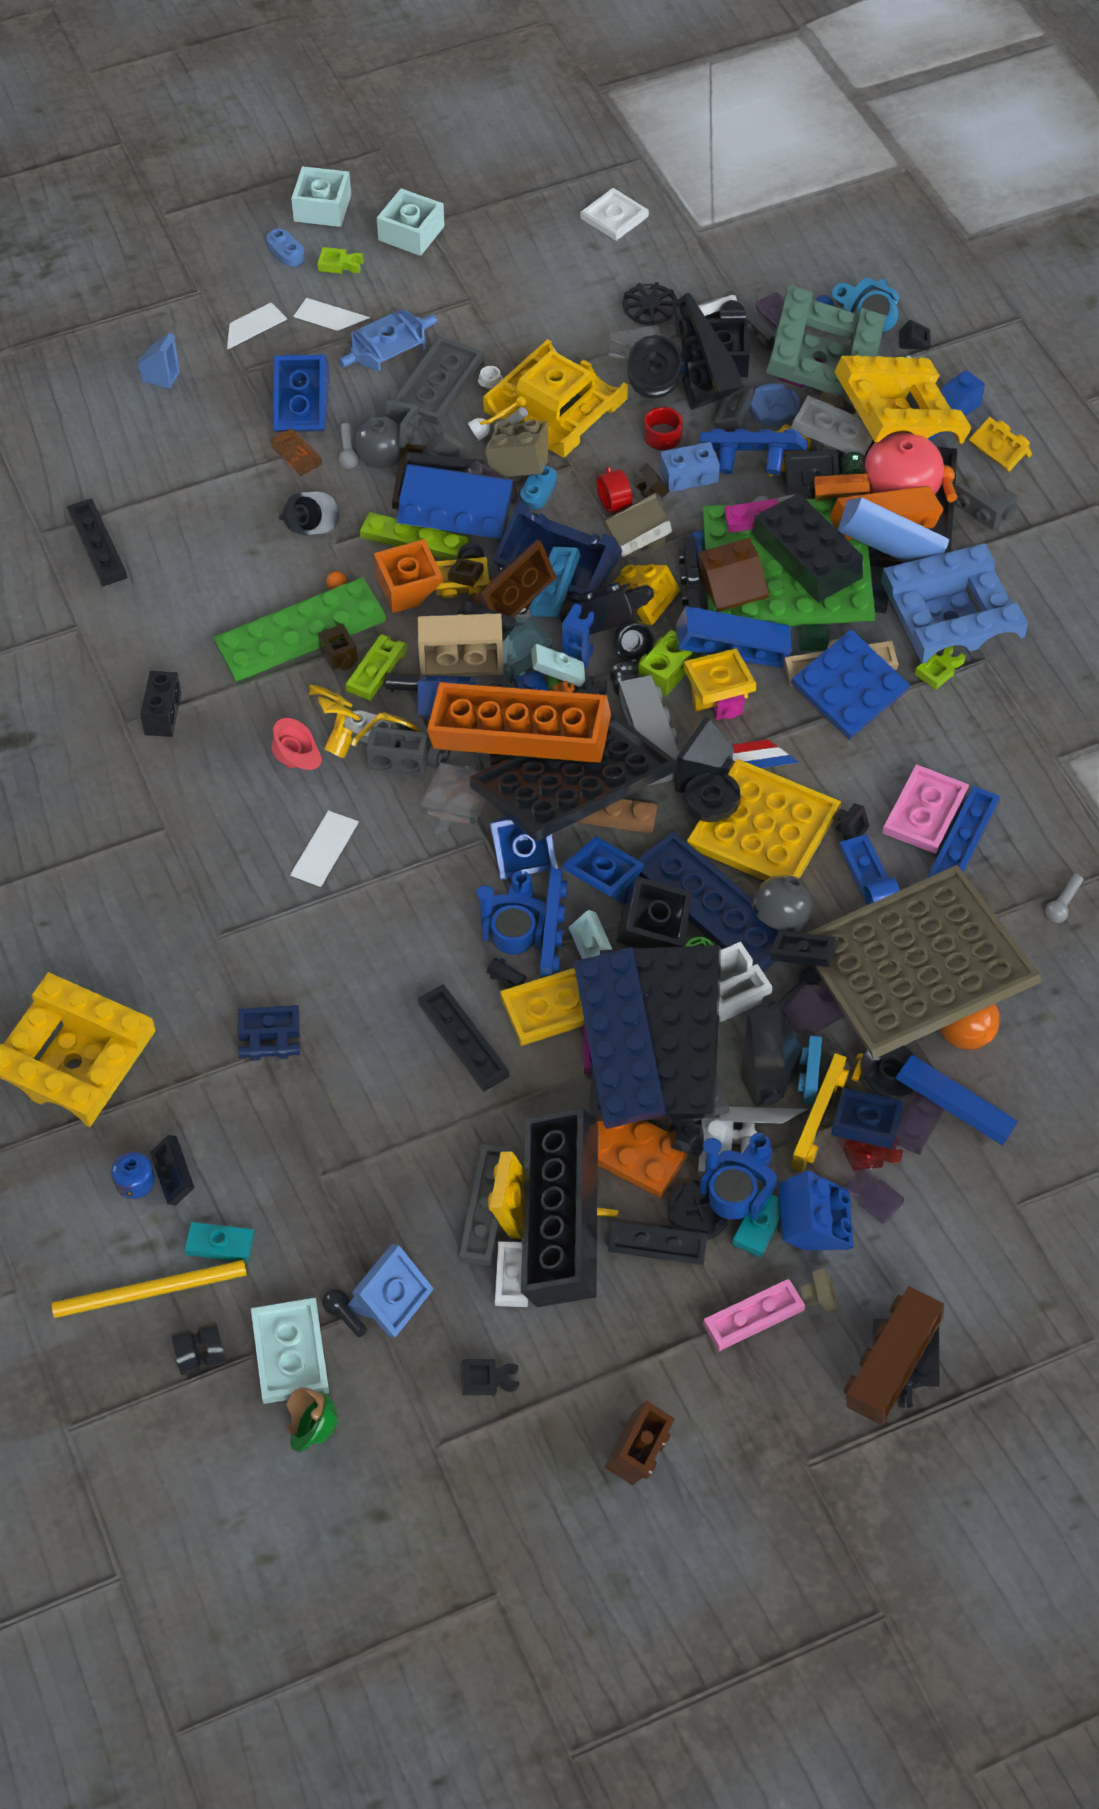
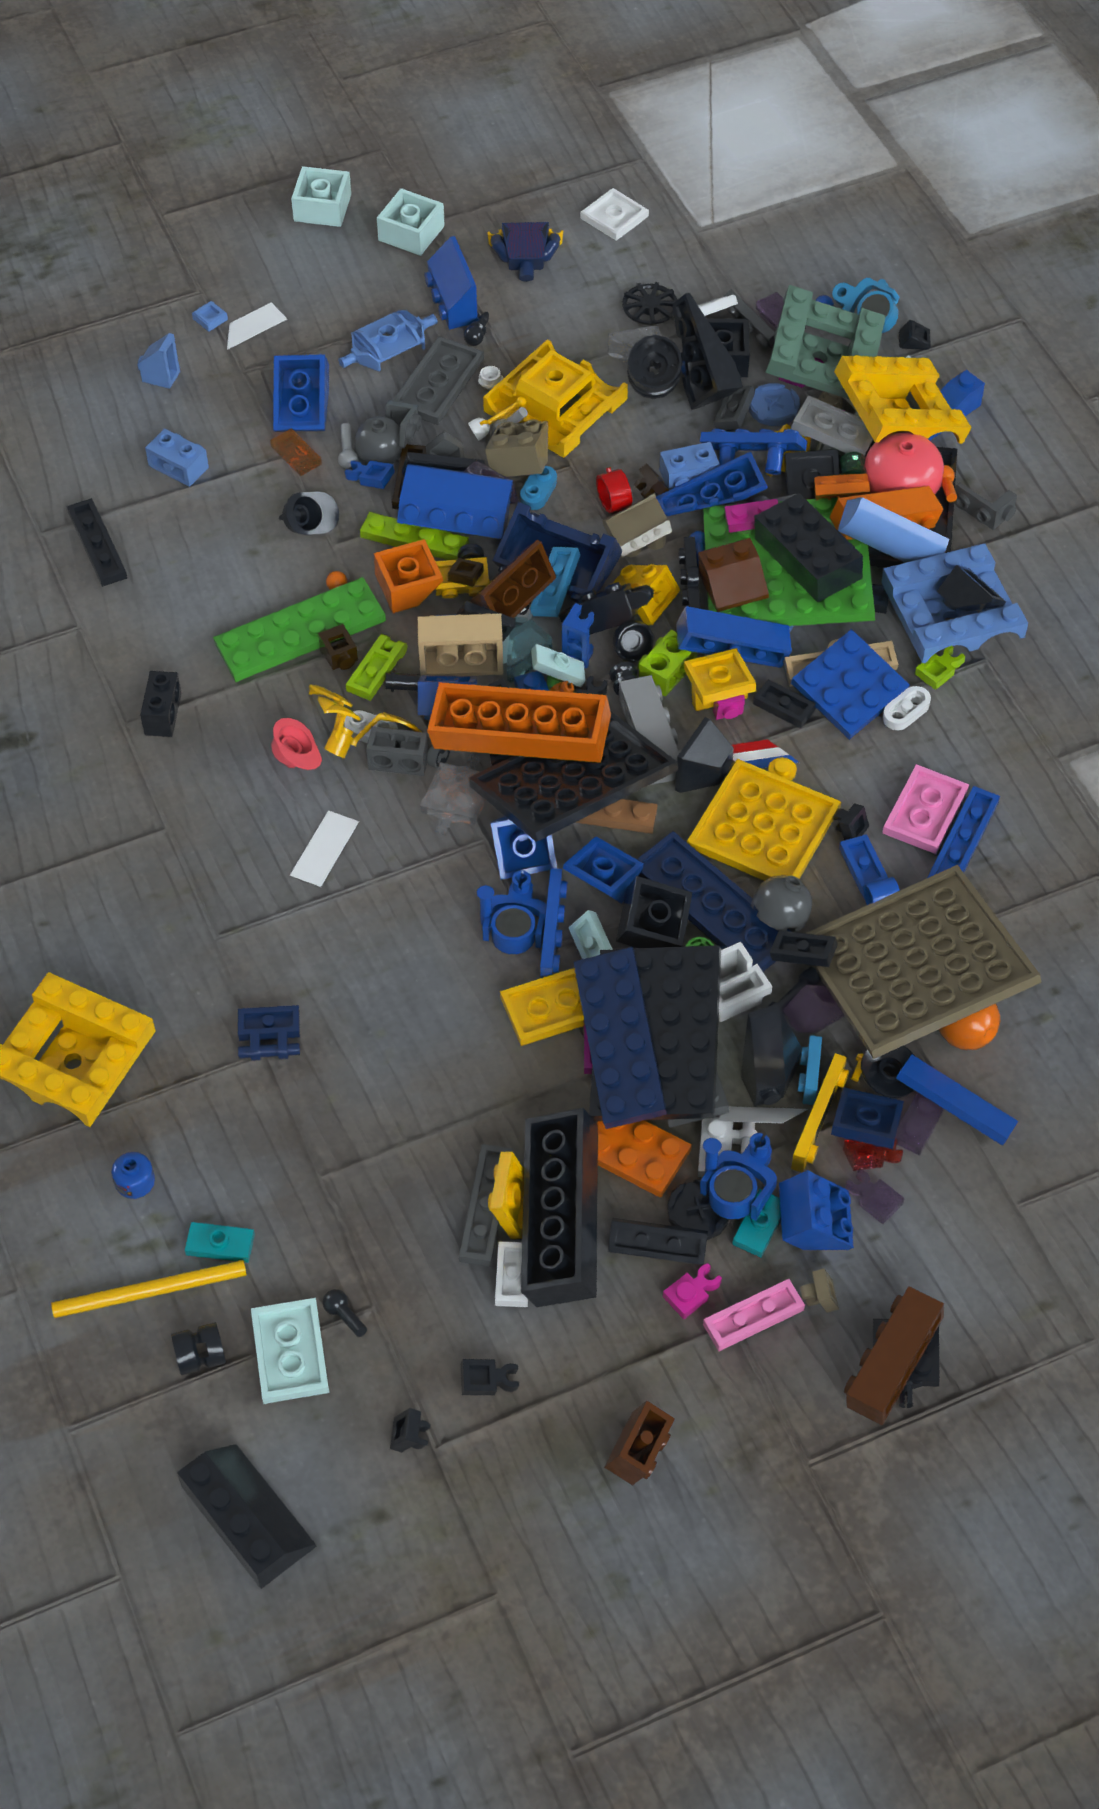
(172, 1170): black plate -> none
(177, 457): none -> medium blue brick
(210, 316): none -> medium blue tile
(245, 1512): none -> black slope
(285, 247): medium blue plate -> none
(311, 1418): piece -> none
(327, 315): white sticker -> none
(337, 260): lime plate -> none
(373, 474): none -> blue plate
(391, 1291): medium blue bracket -> none
(406, 1431): none -> black tile
(452, 285): none -> blue slope
(463, 1037): black plate -> none
(475, 332): none -> black bar
(500, 970): black pin -> none
(525, 246): none -> dark blue torso
(607, 1212): yellow piece -> none
(666, 416): red piece -> none
(686, 1136): black plate -> none
(689, 1294): none -> dark pink plate
(712, 797): black tile -> none
(723, 485): none -> blue wedge
(732, 312): black plate -> none
(783, 767): none -> yellow plate
(784, 703): none -> black plate
(814, 637): clear green plate -> none
(904, 709): none -> white plate
(968, 591): none -> black slope
(1000, 444): yellow bracket -> none
(1057, 910): light grey bar -> none

